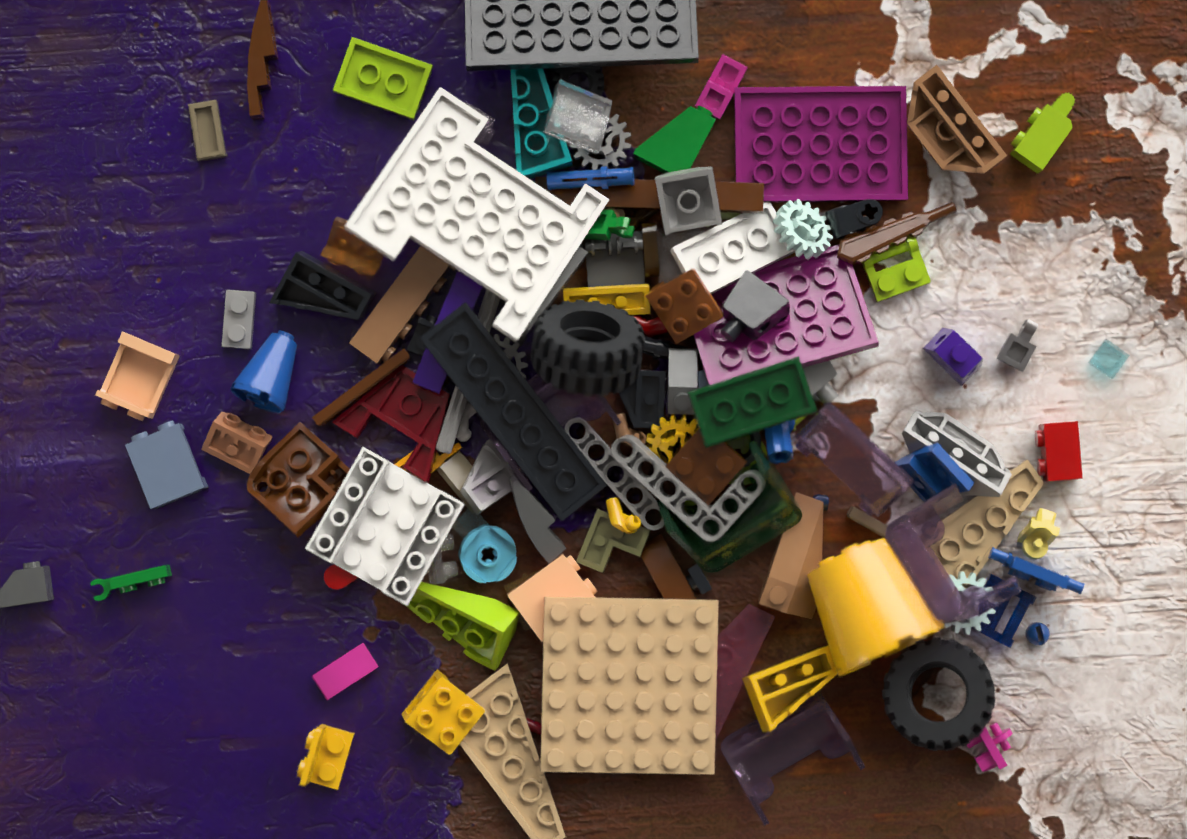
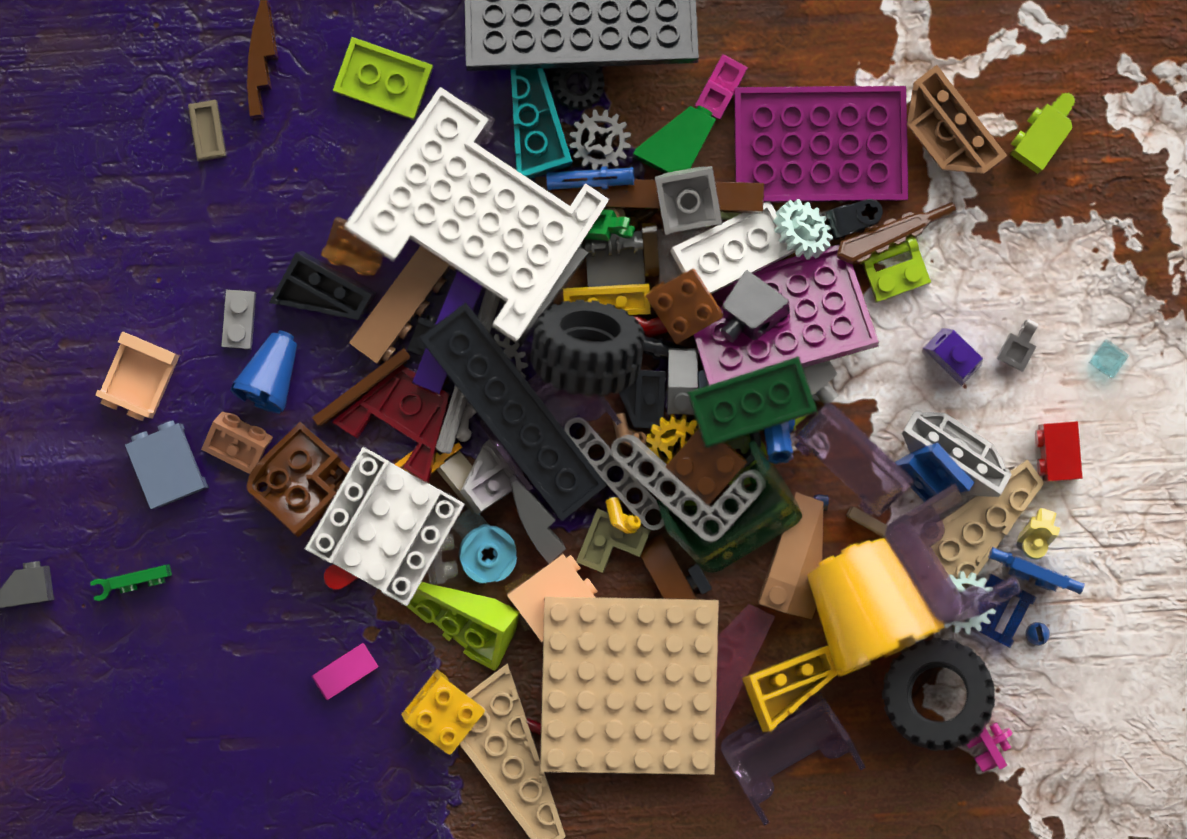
(326, 756): yellow bracket -> none
(578, 116): clear slope -> none

